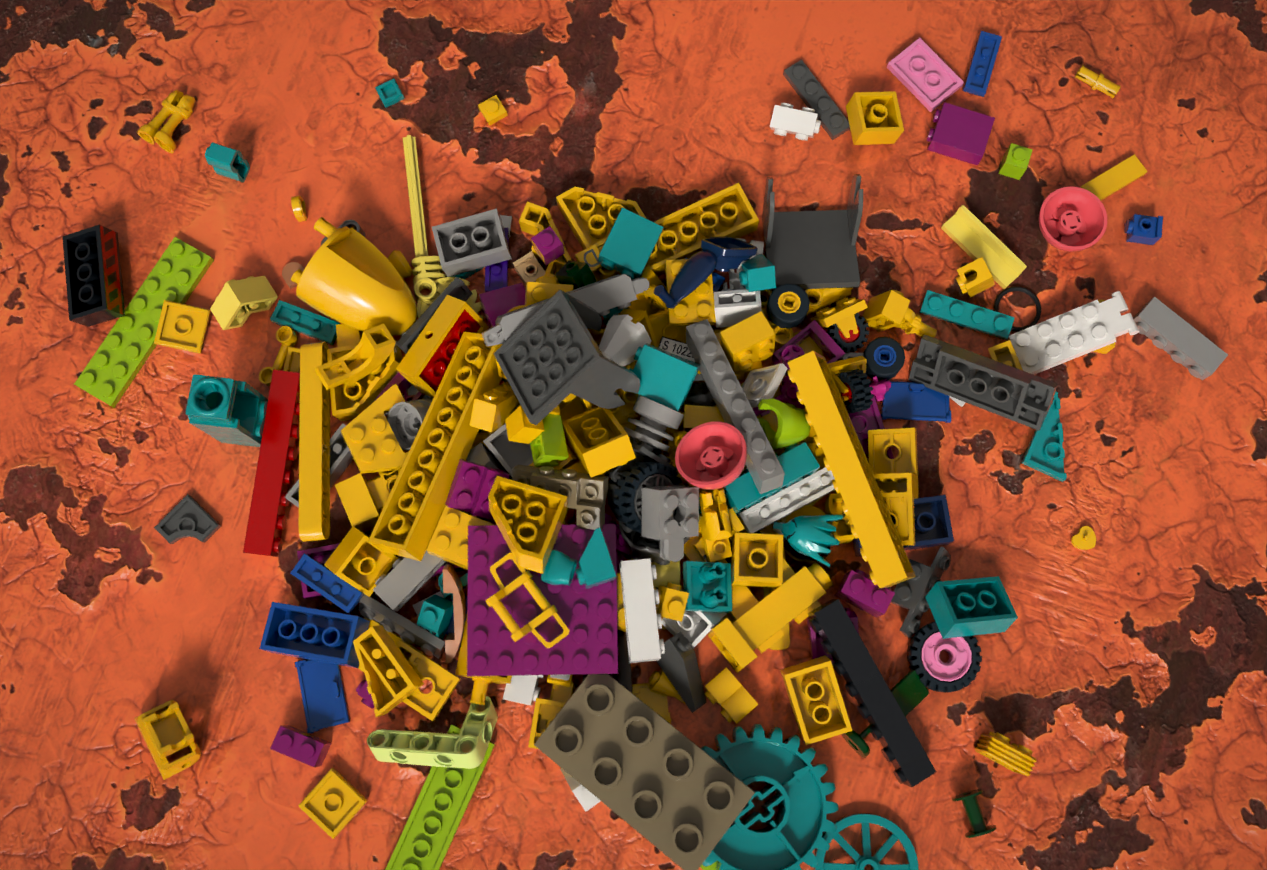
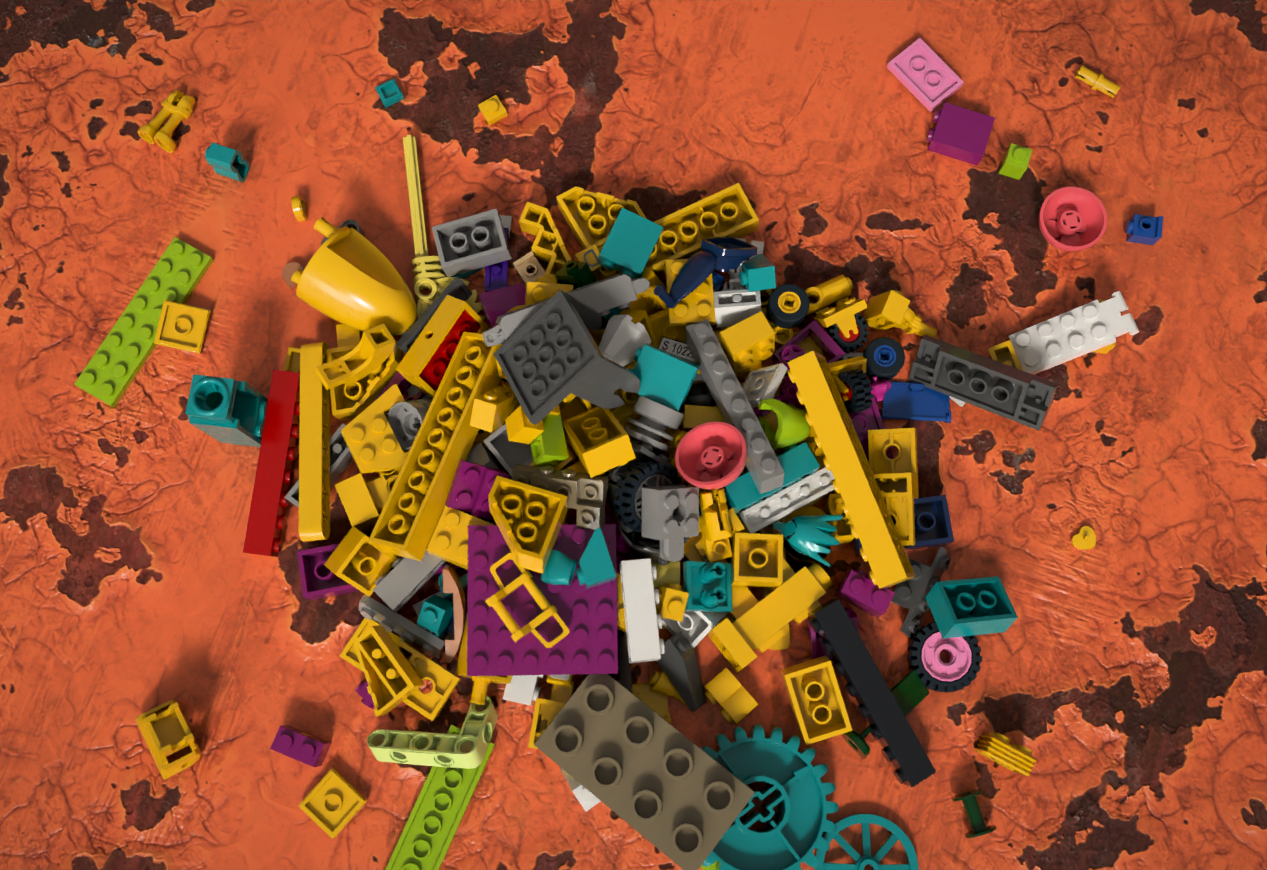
(93, 276): black brick -> none
(187, 520): dark grey tile -> none
(241, 299): light yellow brick -> none
(288, 339): yellow bar -> none
(305, 322): teal plate -> none
(313, 634): blue brick -> none
(321, 693): blue door -> none
(327, 583): blue plate -> none
(400, 263): yellow cone -> none
(547, 245): magenta brick -> none
(801, 123): white brick -> none
(814, 246): dark grey piece -> none
(817, 98): dark grey plate -> none
(874, 118): yellow brick -> none
(967, 315): teal plate -> none
(974, 277): yellow brick -> none
(980, 242): light yellow panel -> none
(982, 64): blue plate -> none
(1031, 294): black tyre -> none
(1045, 448): teal wing -> none
(1116, 178): yellow tile -> none
(1179, 339): light grey brick -> none

